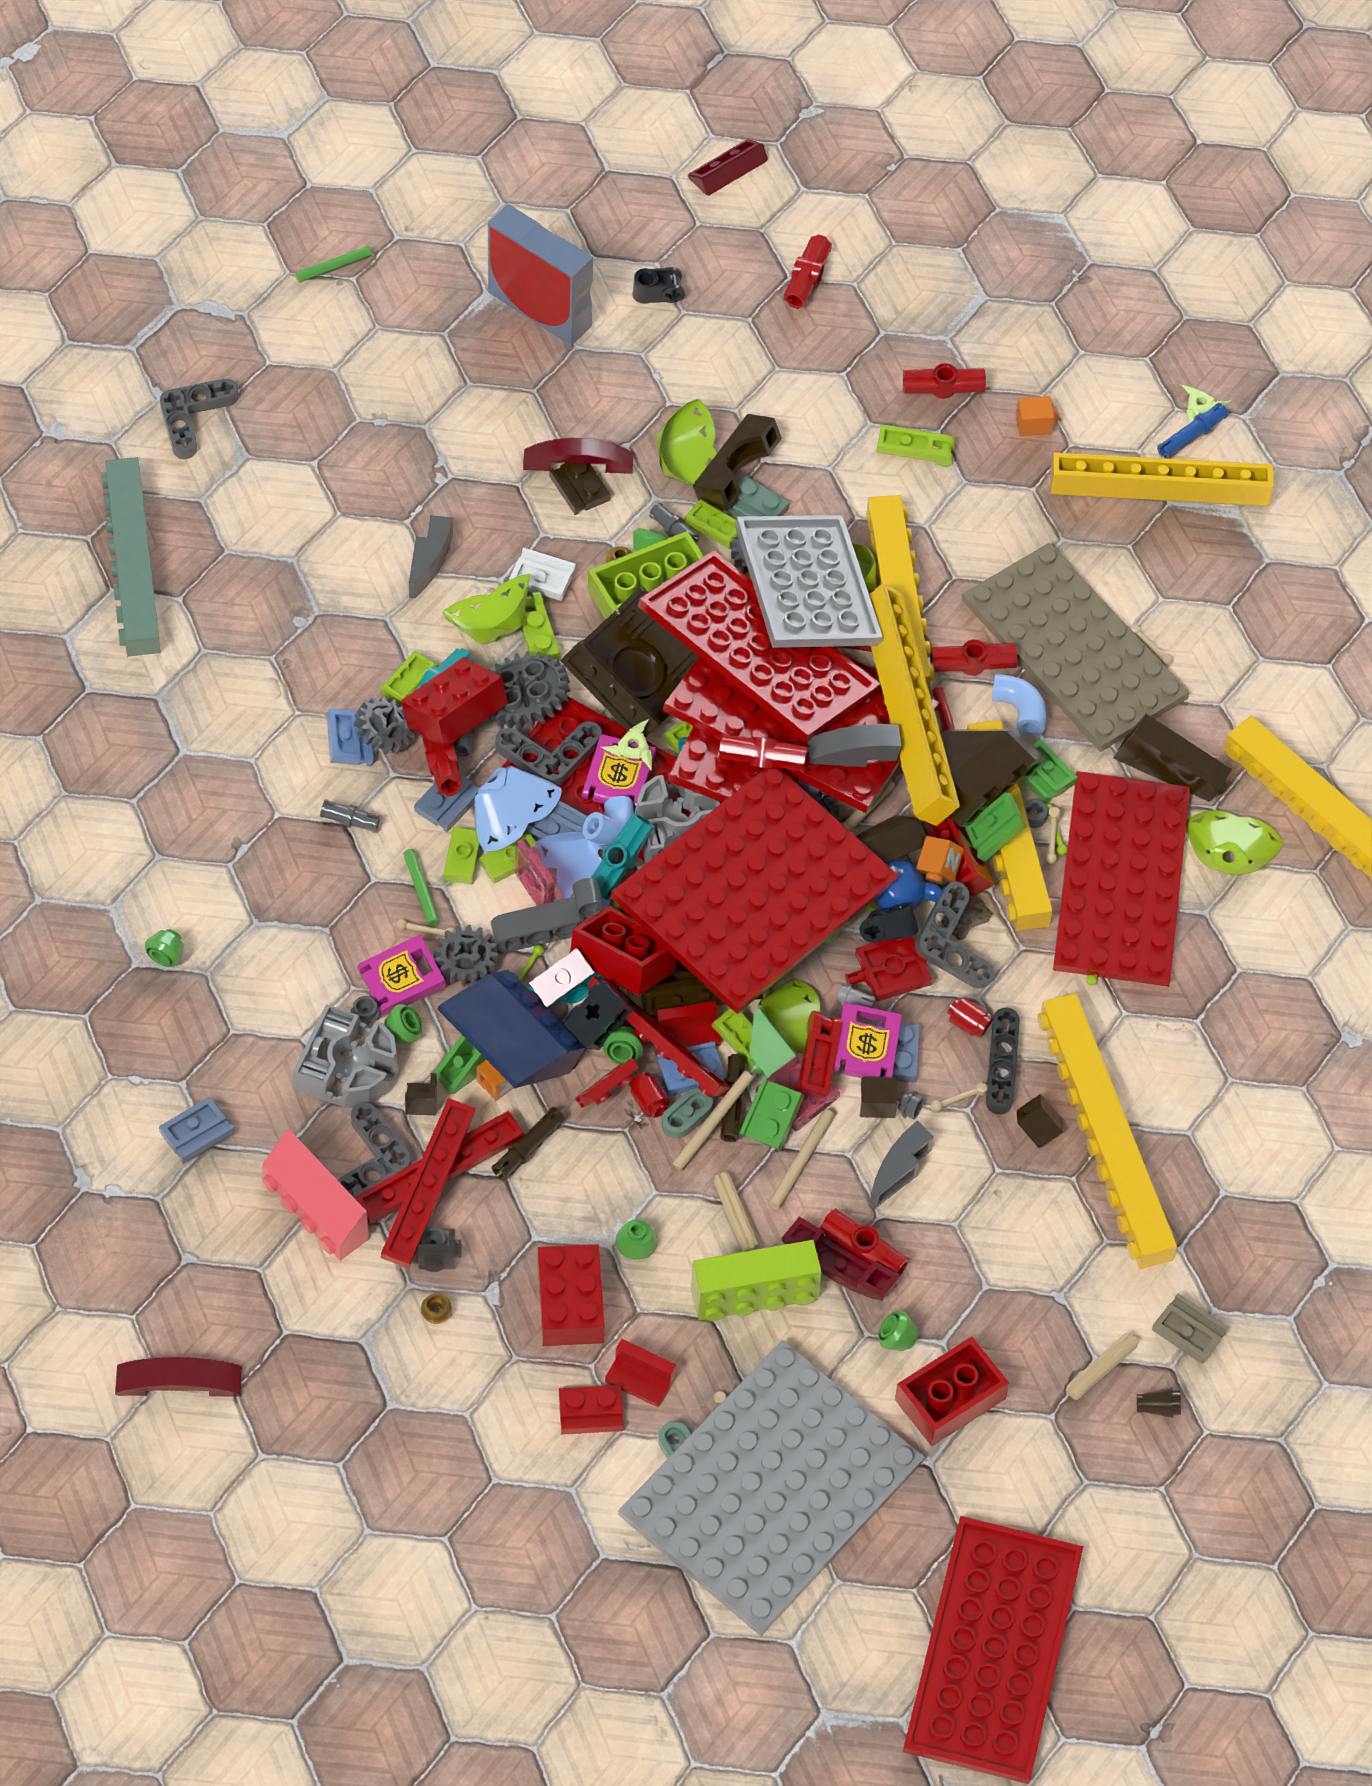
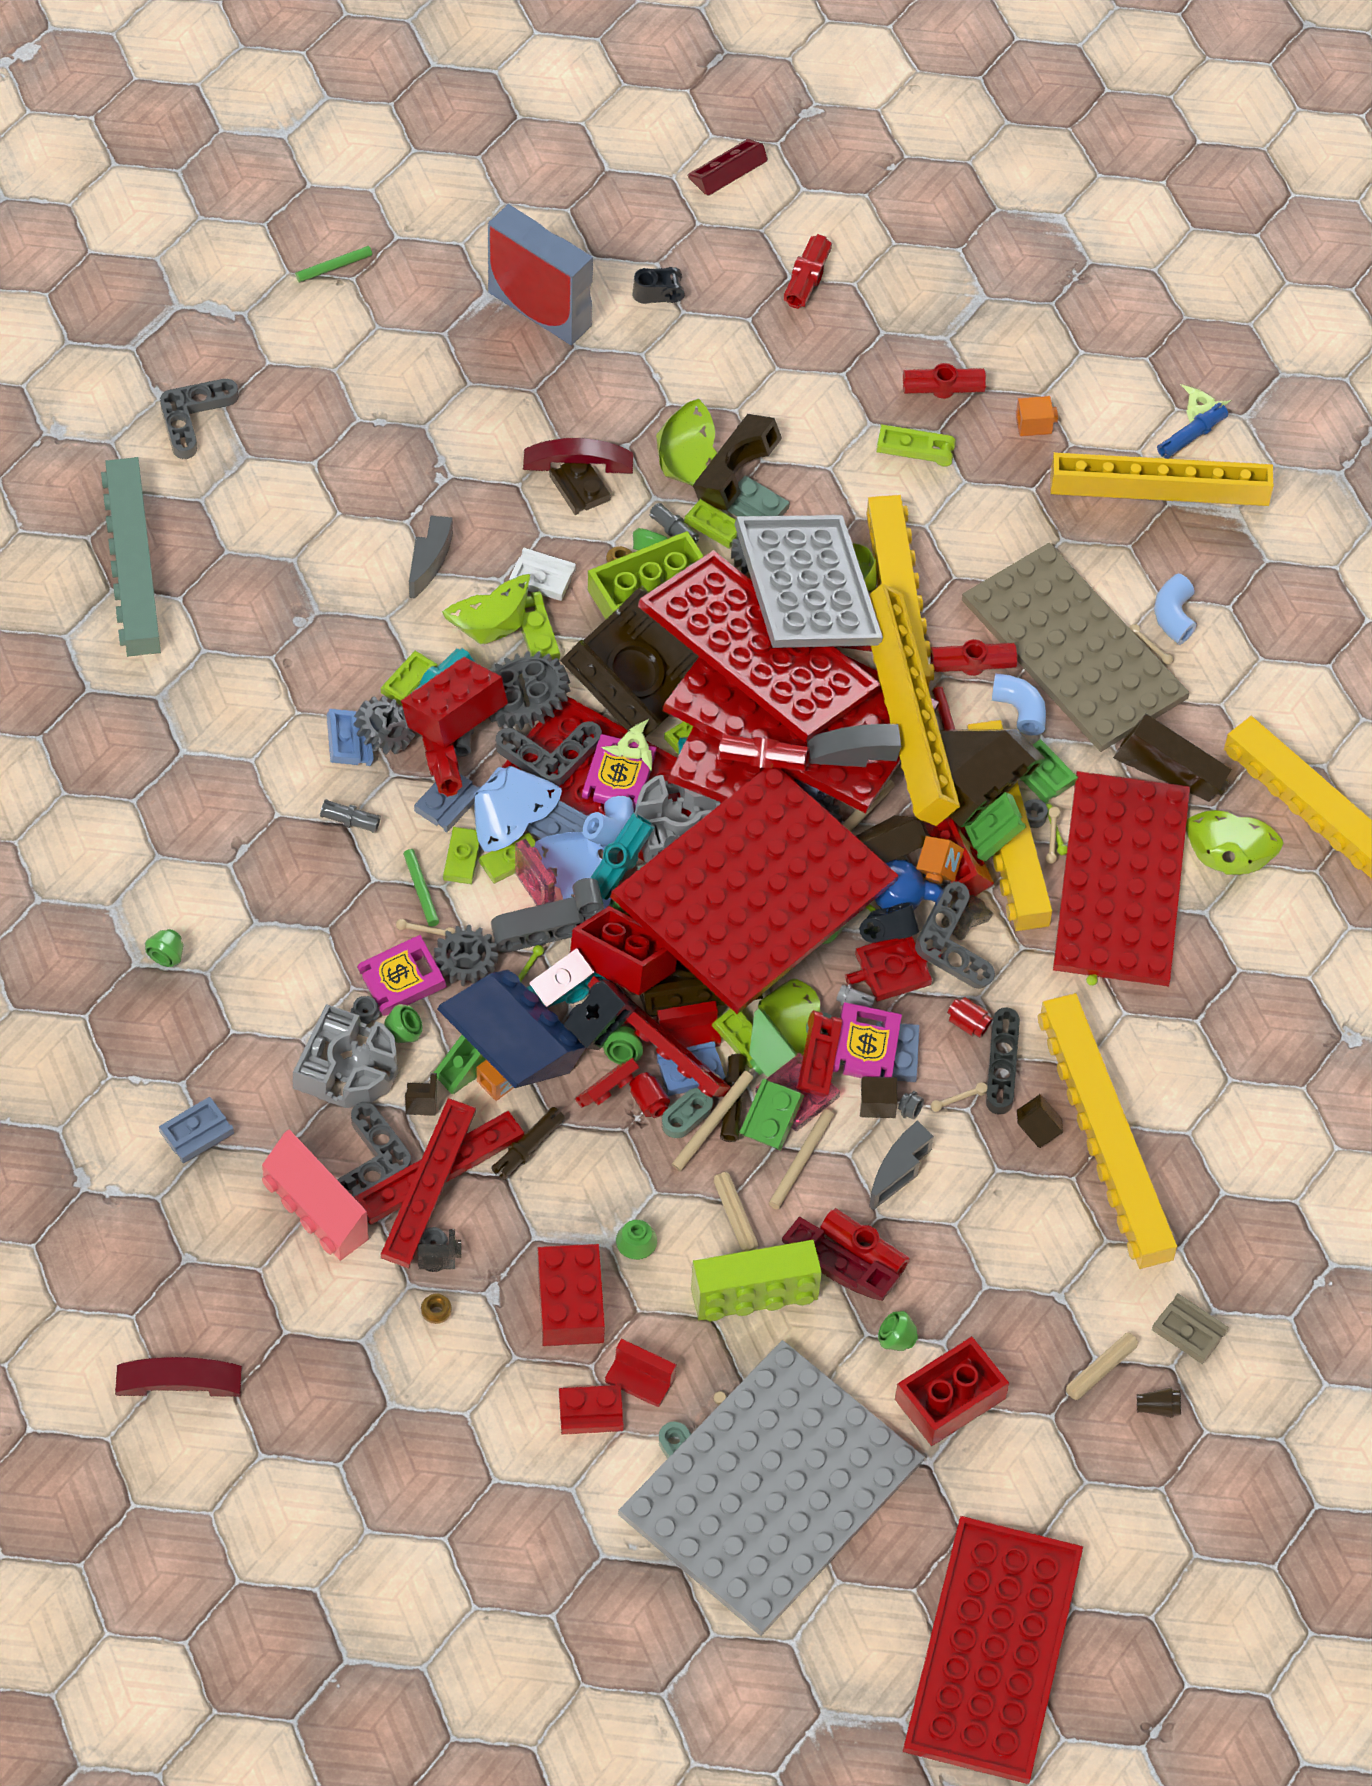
(1169, 608): none -> light blue cylinder

